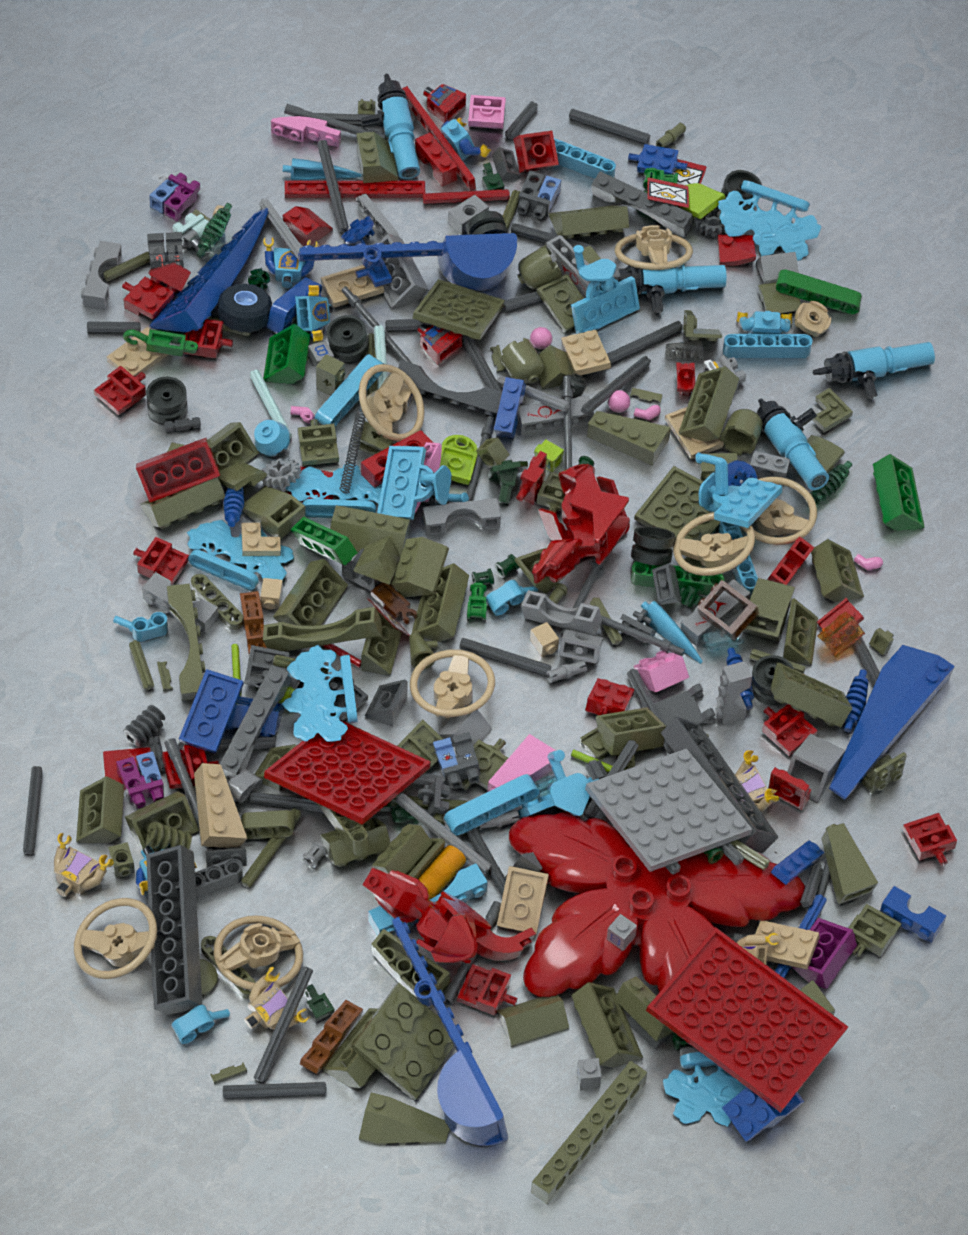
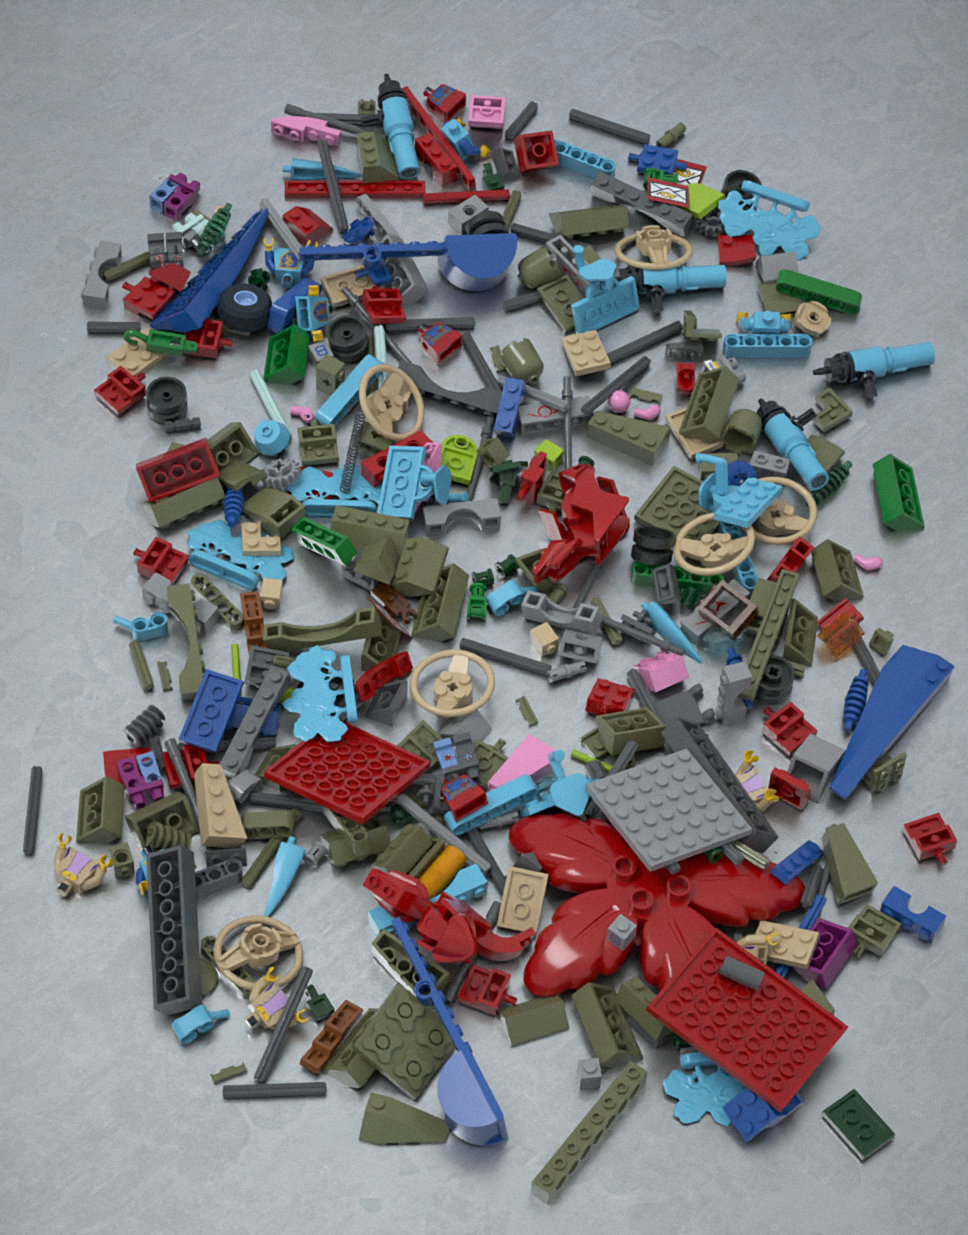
(117, 942): tan piece -> none
(286, 866): none -> medium azure piece
(312, 595): olive slope -> none
(340, 652): red bar -> none
(381, 674): none -> red slope
(383, 305): none -> red plate
(420, 649): olive piece -> none
(458, 309): olive piece -> none
(462, 796): none -> red torso
(526, 711): none -> olive piece
(538, 195): dark grey hips -> none
(541, 338): bright pink piece -> none
(555, 367): olive slope -> none
(577, 385): pearl dark grey head -> none
(741, 973): none -> dark grey brick
(769, 630): none -> olive tile
(810, 695): olive slope -> none
(858, 1124): none -> dark green plate

